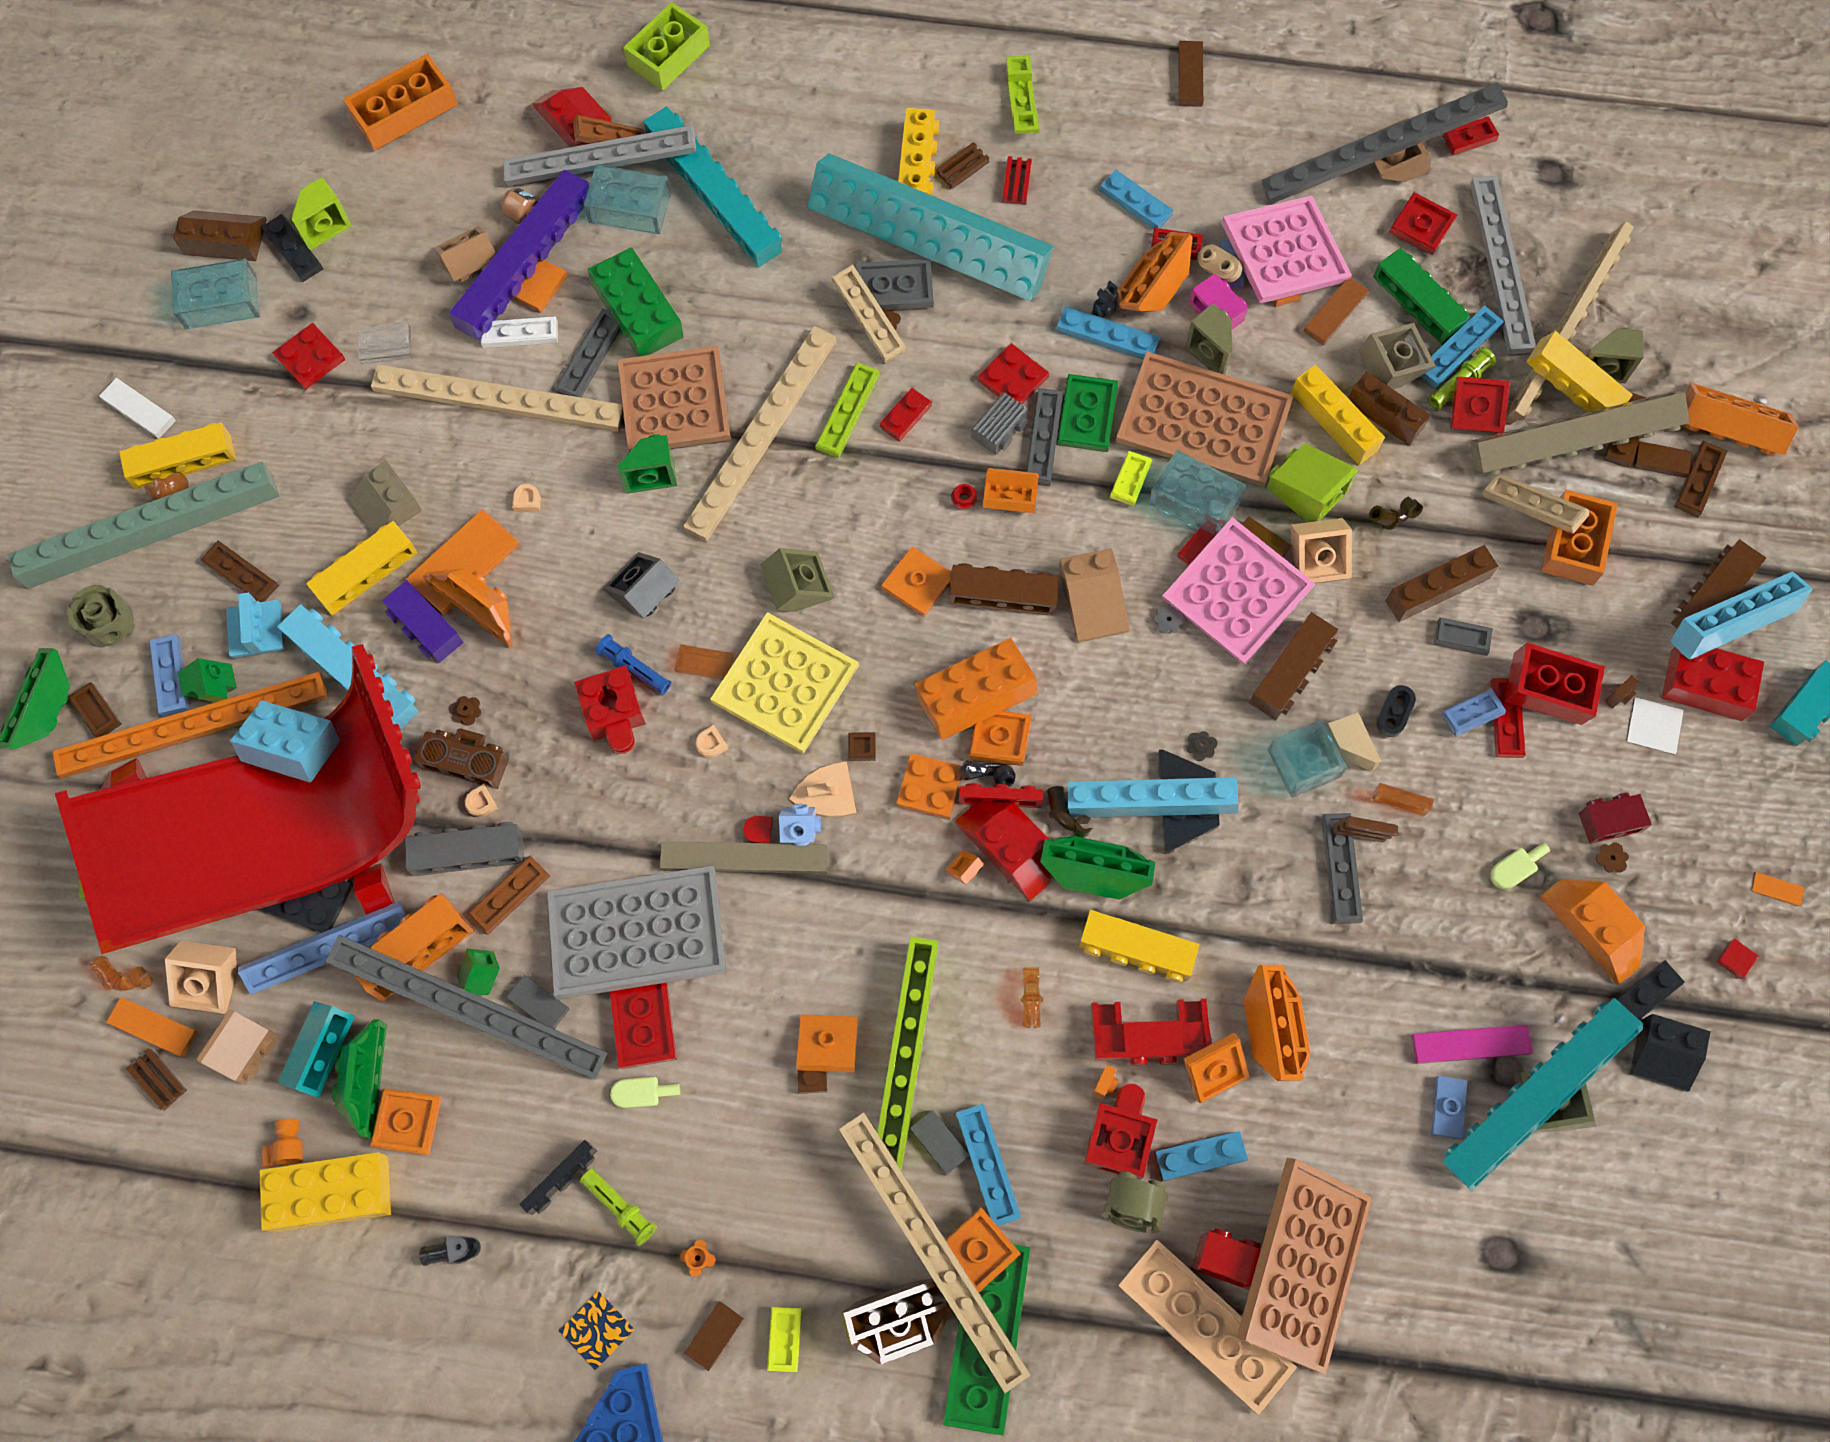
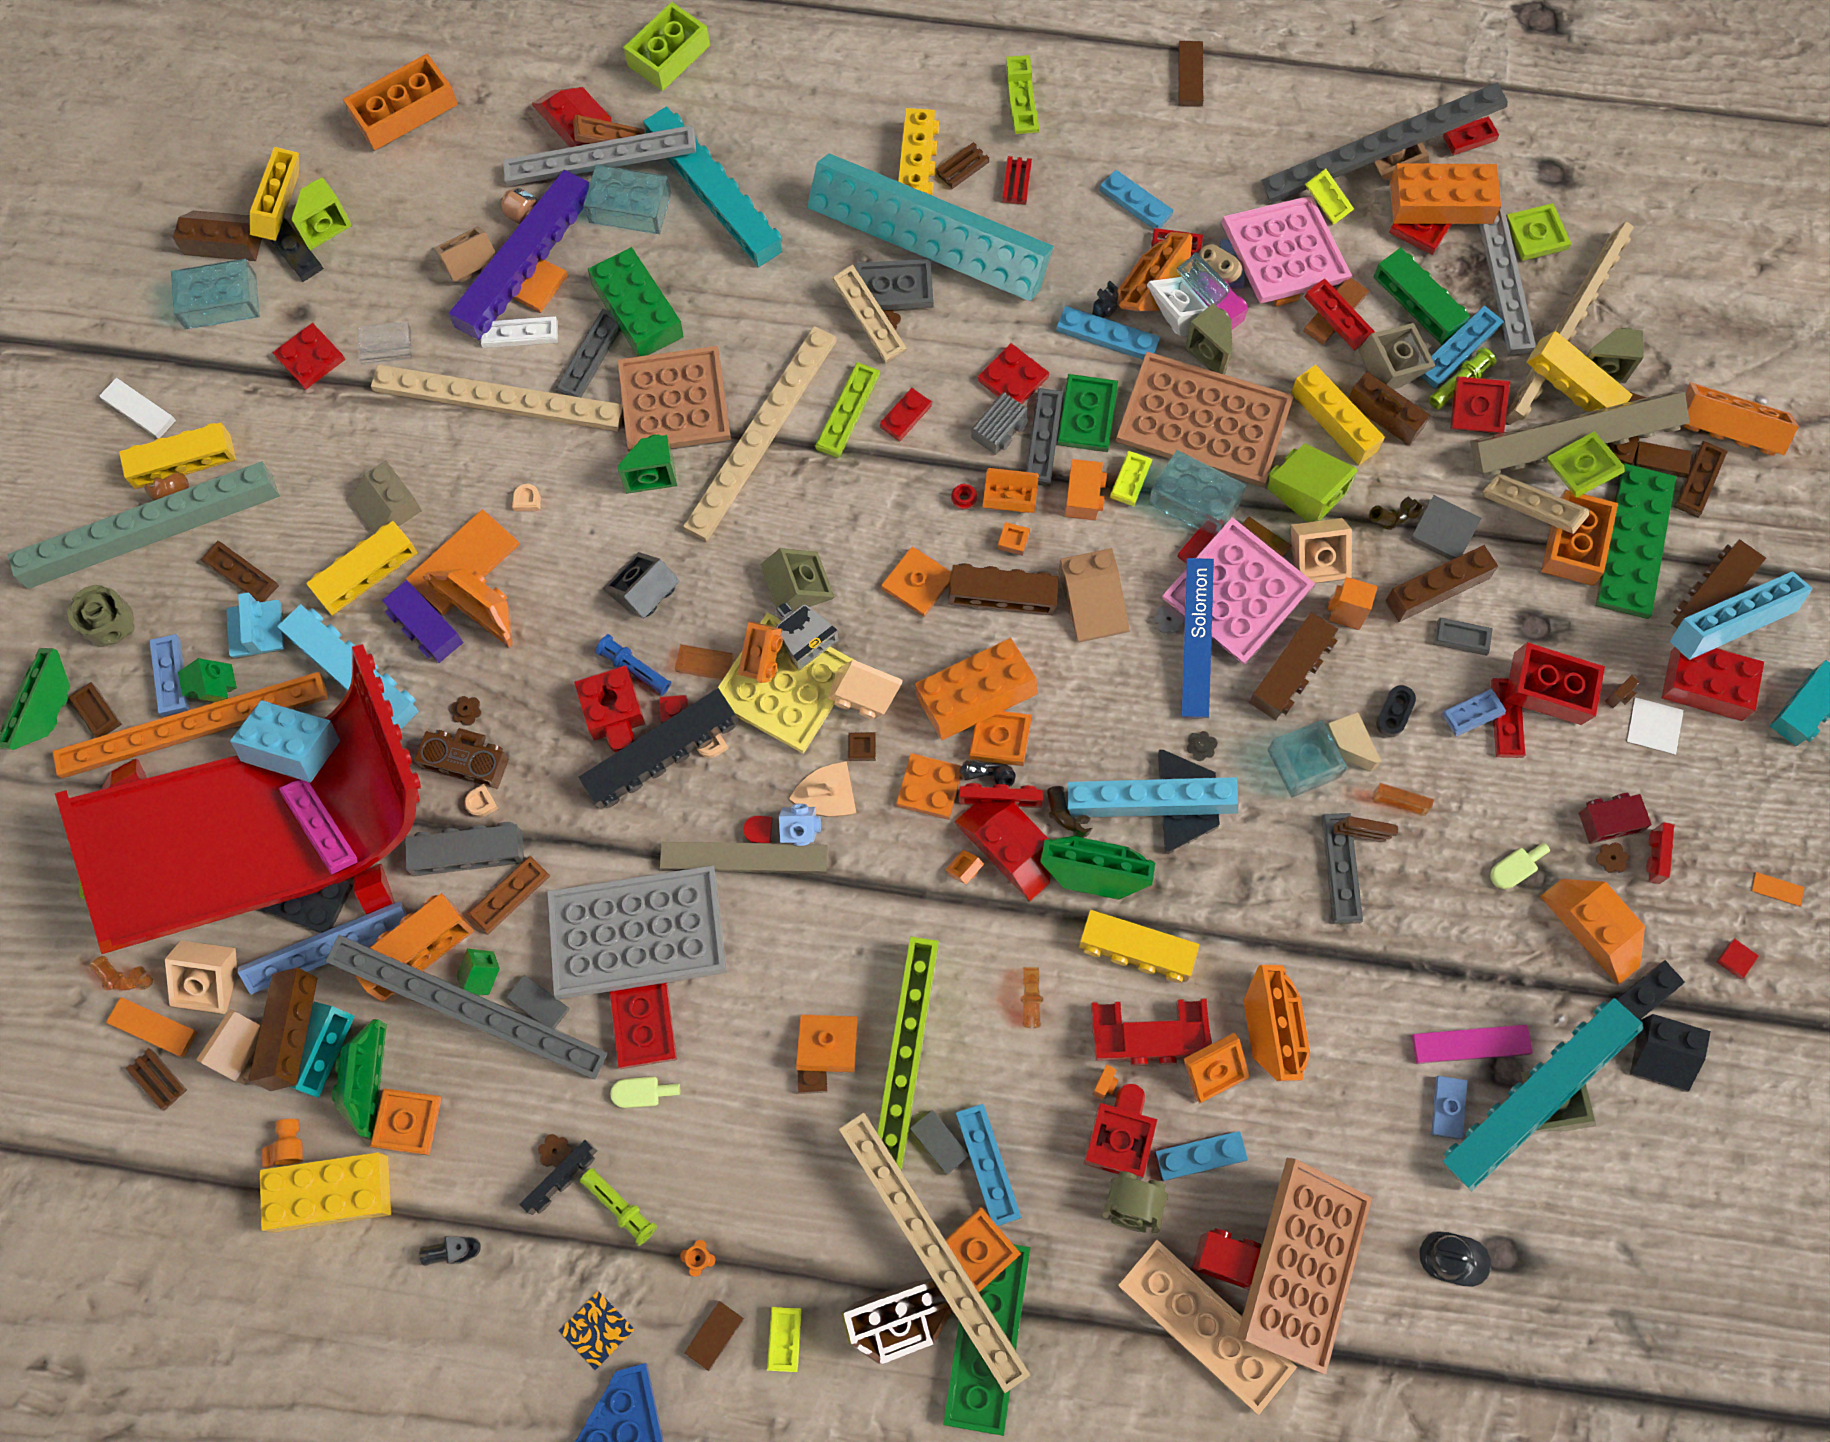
(274, 193): none -> yellow brick
(283, 1029): none -> reddish brown brick
(318, 825): none -> dark pink tile
(552, 1142): none -> reddish brown plant
(659, 749): none -> black brick
(671, 706): none -> red plate
(760, 652): none -> orange bracket
(804, 633): none -> light grey torso
(863, 689): none -> light nougat slope
(1013, 538): none -> orange plate
(1084, 489): none -> orange brick
(1177, 303): none -> white slope
(1197, 638): none -> blue tile
(1204, 279): none -> clear light blue brick
(1329, 196): none -> neon yellow plate
(1339, 314): none -> red plate
(1351, 603): none -> orange brick
(1445, 193): none -> orange brick
(1445, 528): none -> dark grey tile
(1455, 1259): none -> black piece
(1538, 232): none -> lime plate
(1585, 464): none -> lime plate
(1636, 541): none -> green plate
(1659, 862): none -> red plate

